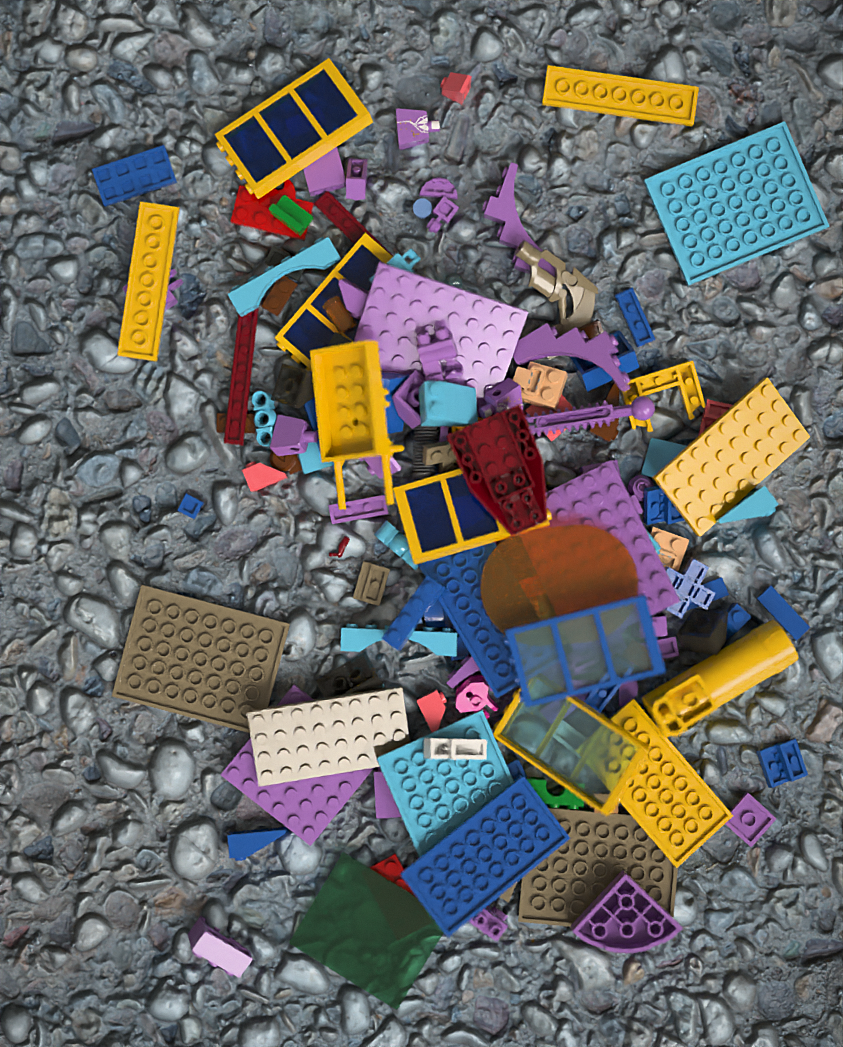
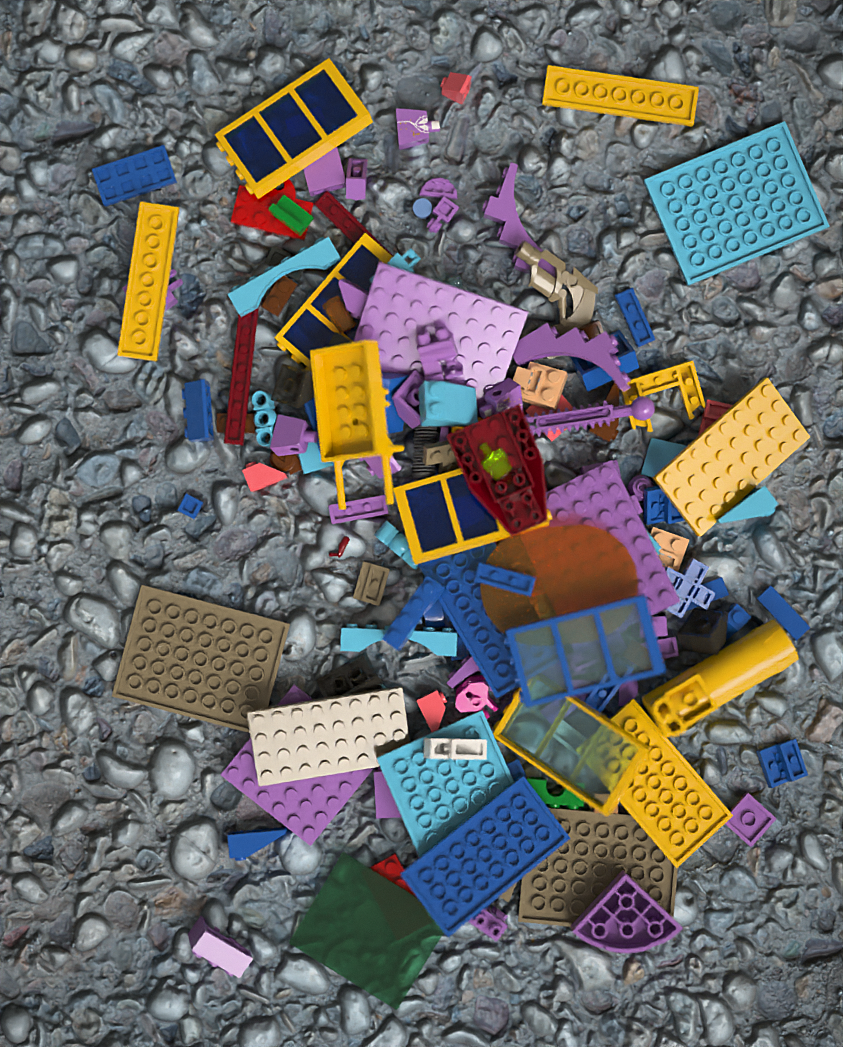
(198, 411): none -> blue slope
(495, 462): none -> clear neon green piece
(504, 579): none -> blue tile

